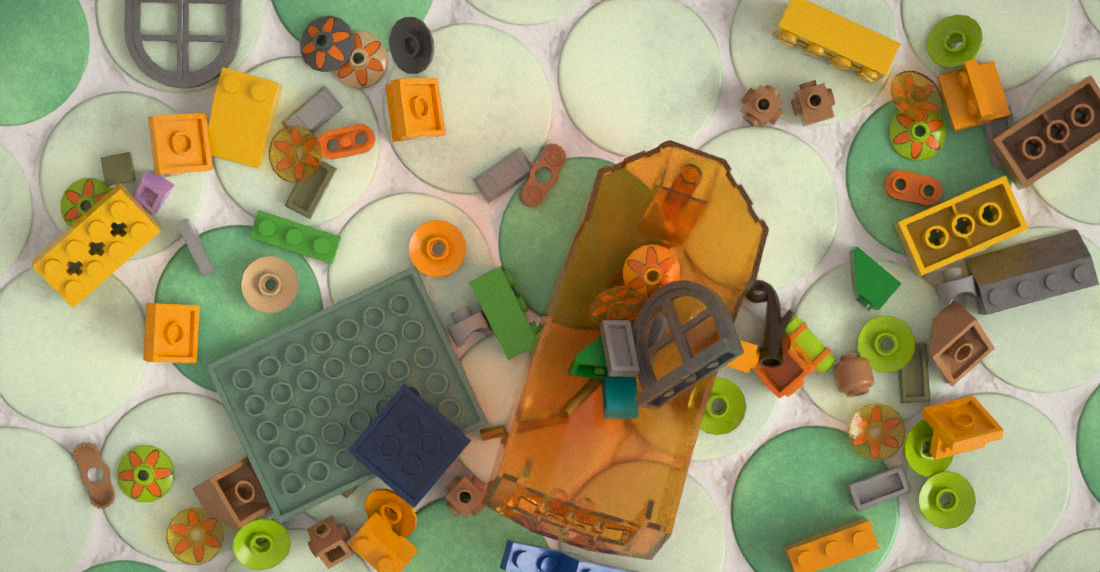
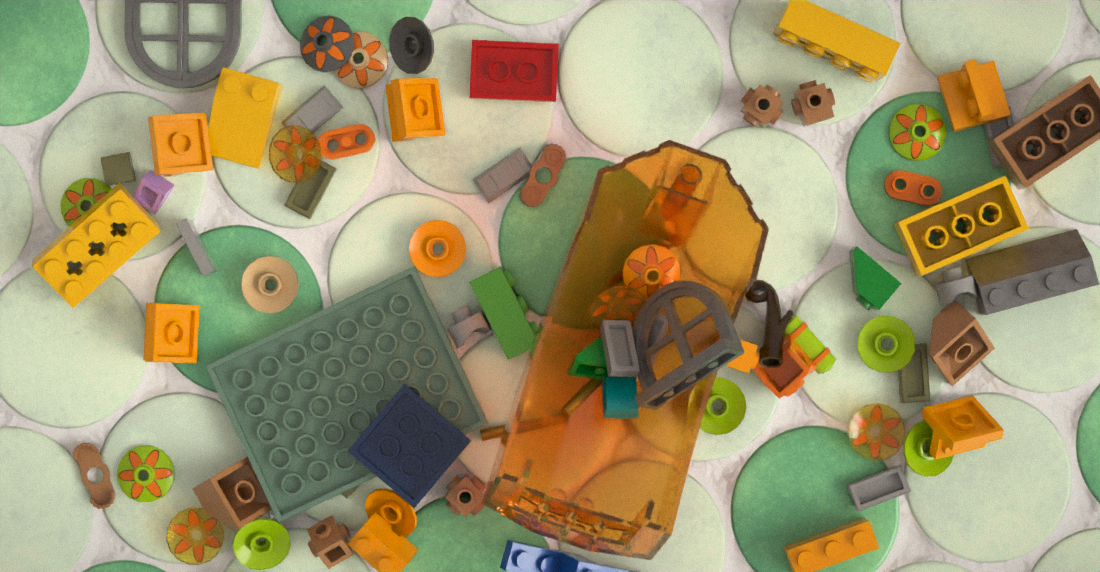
(295, 237): bright green plate -> none
(514, 71): none -> red plate
(853, 375): medium nougat head -> none
(916, 96): clear yellow dish -> none
(950, 32): lime dish -> none
(960, 504): lime dish -> none

